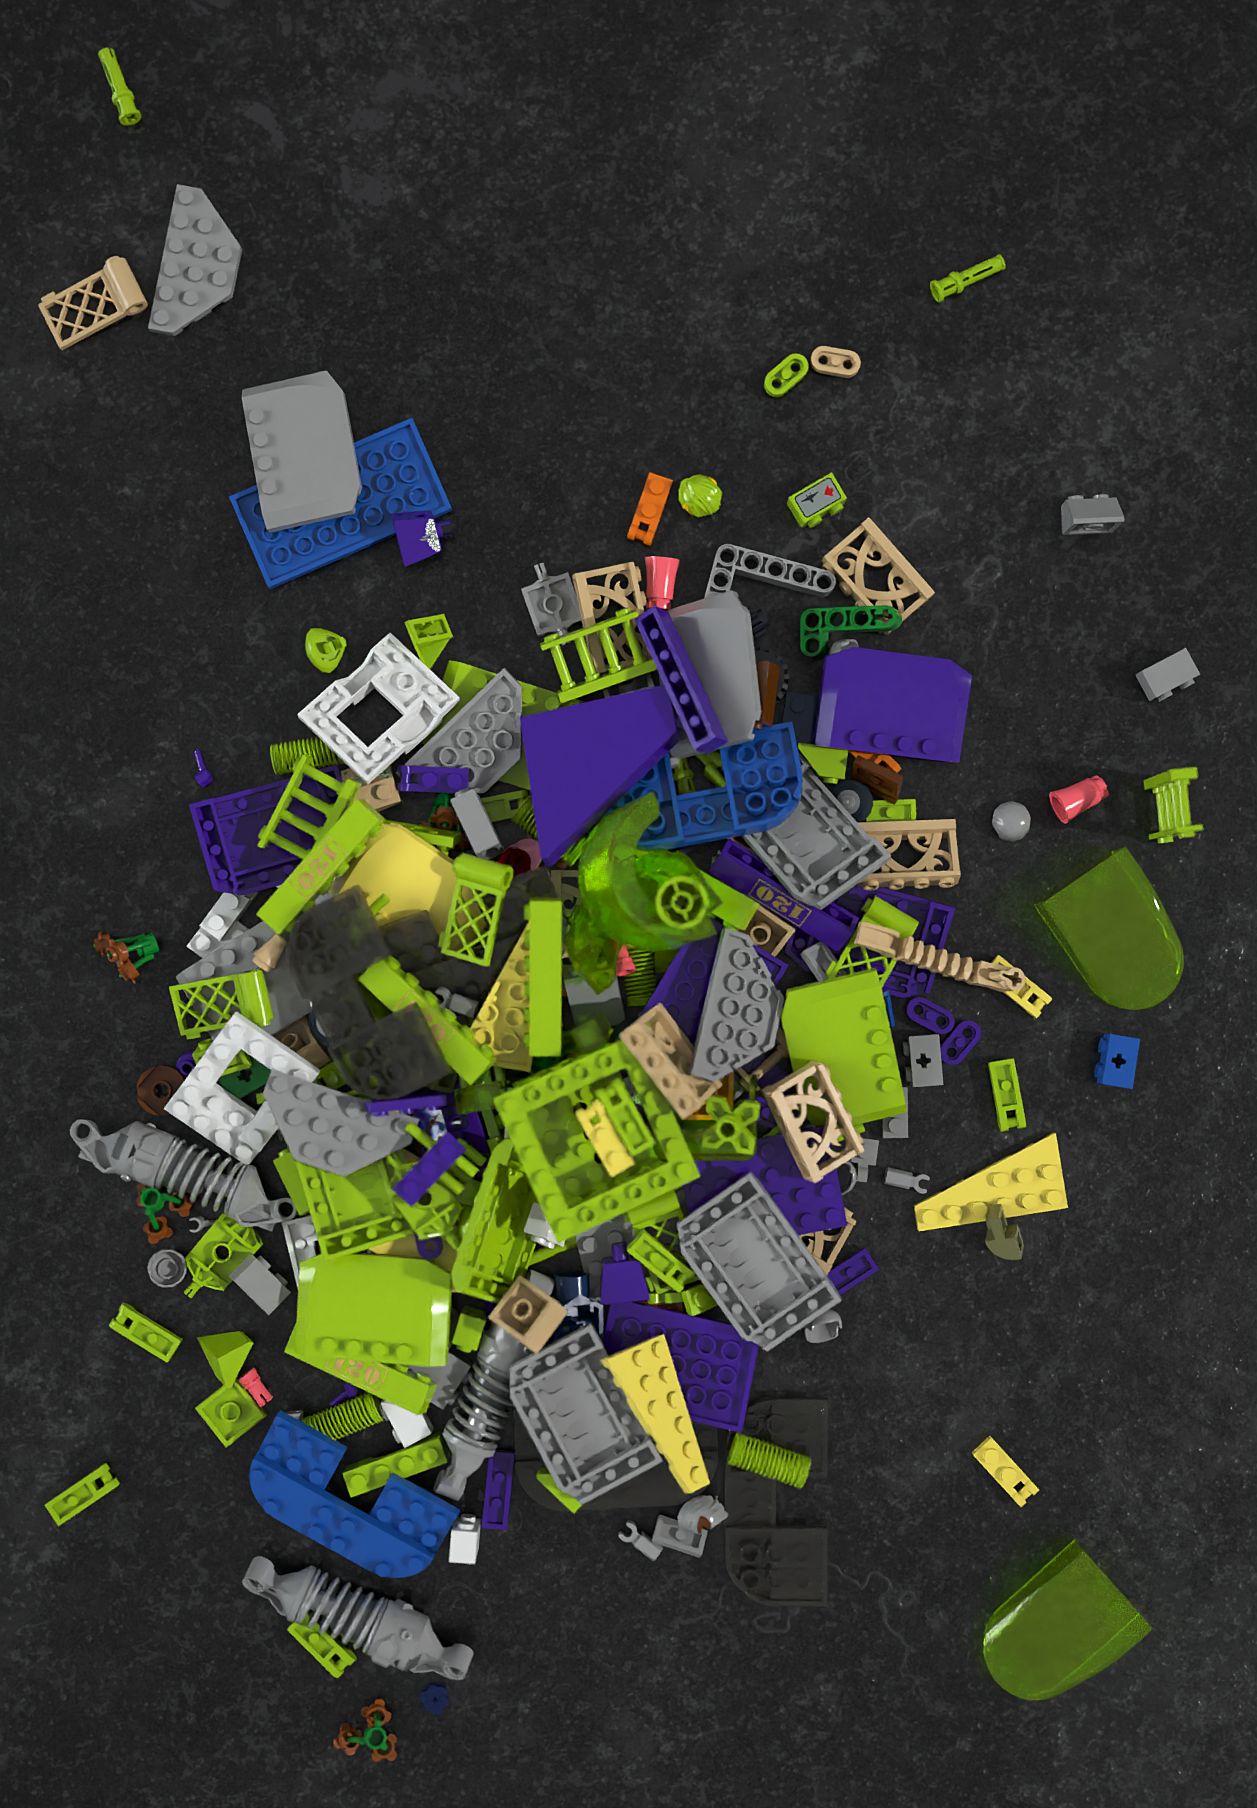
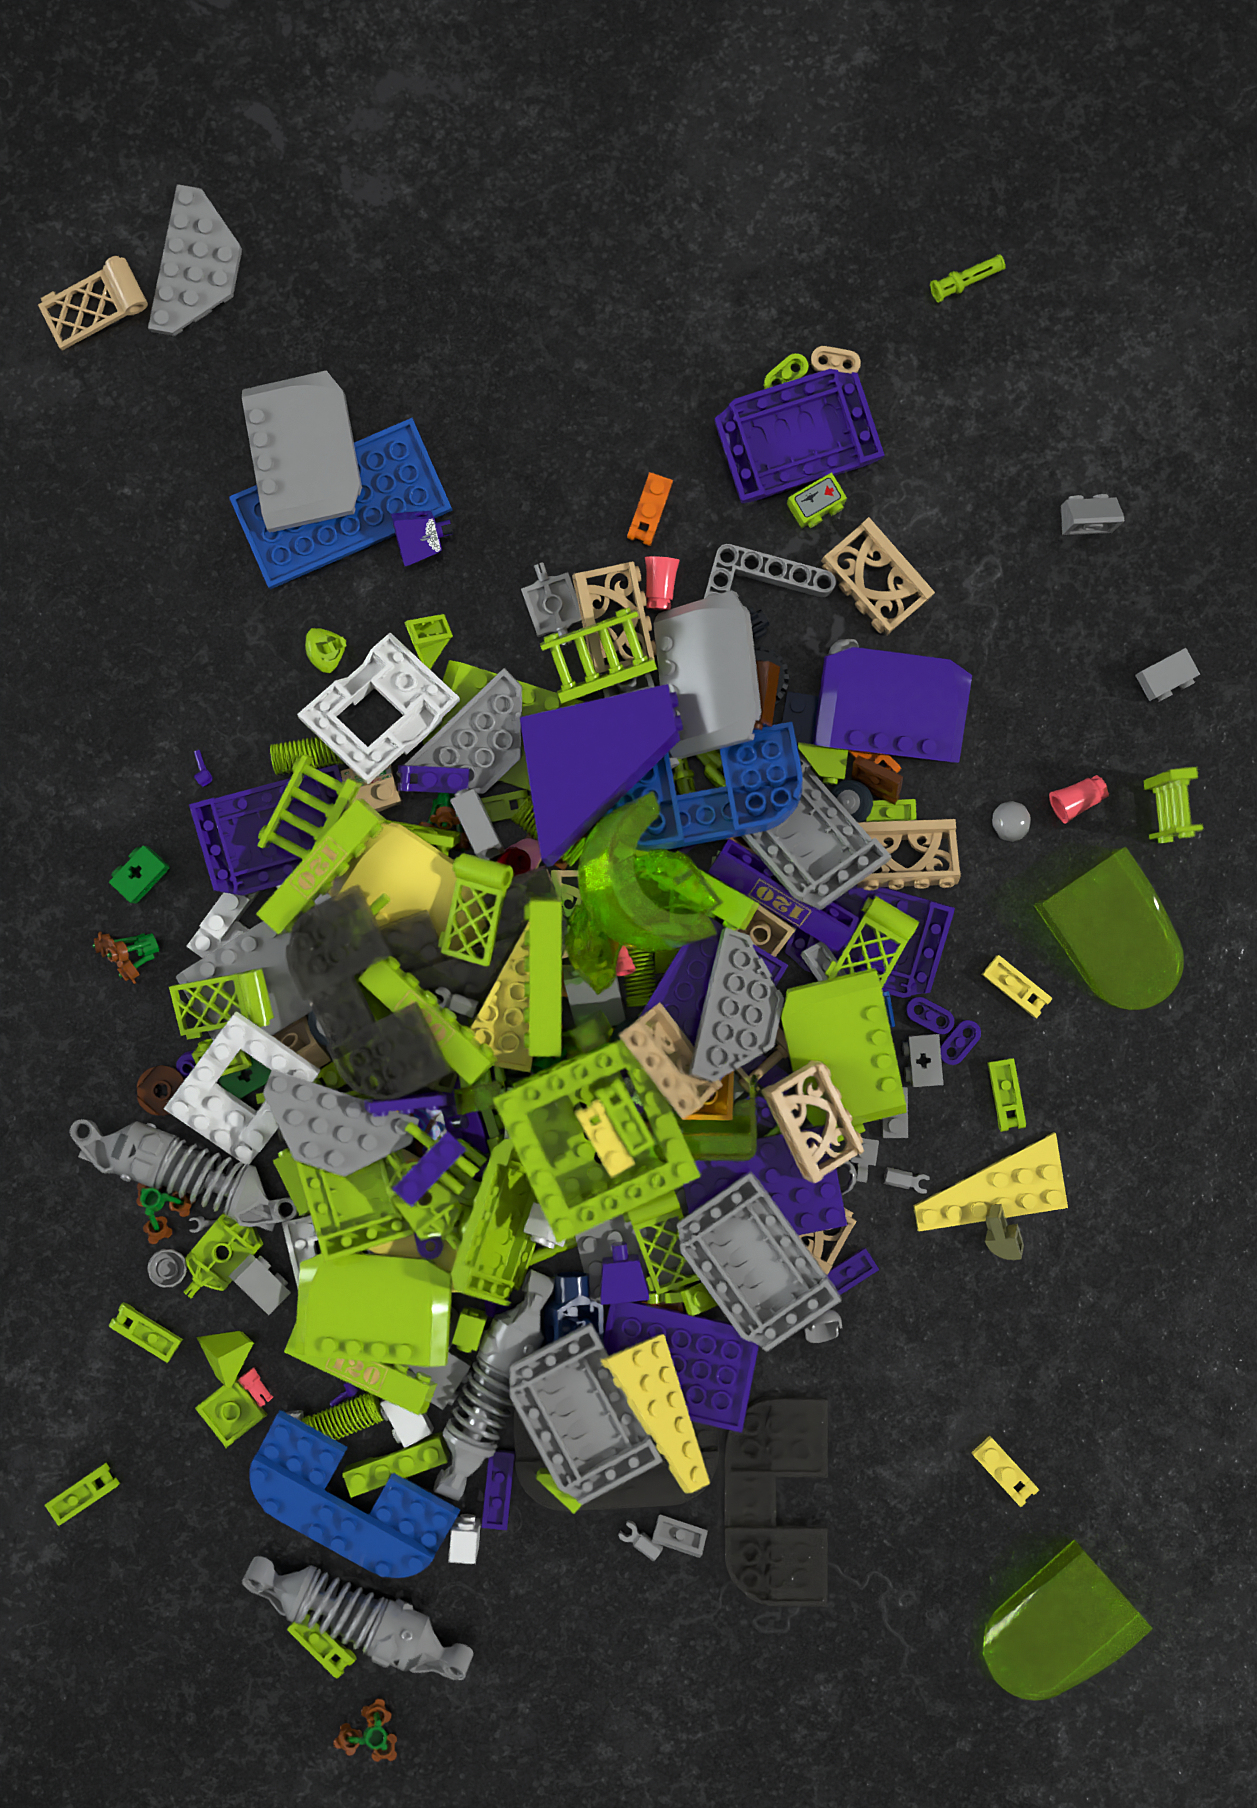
(122, 96): lime pin -> none
(151, 868): none -> green brick
(270, 952): tan cone -> none
(430, 1703): clear blue plant -> none
(528, 1314): tan slope -> none
(660, 1260): lime plate -> none
(681, 680): dark purple brick -> none
(681, 902): lime cylinder -> none
(699, 495): lime hair -> none
(701, 1512): light grey hair -> none
(720, 1132): lime plant -> none
(796, 1473): lime piece -> none
(797, 433): none -> dark purple slope
(850, 624): green beam -> none
(938, 961): tan piece -> none
(1117, 1047): blue brick -> none

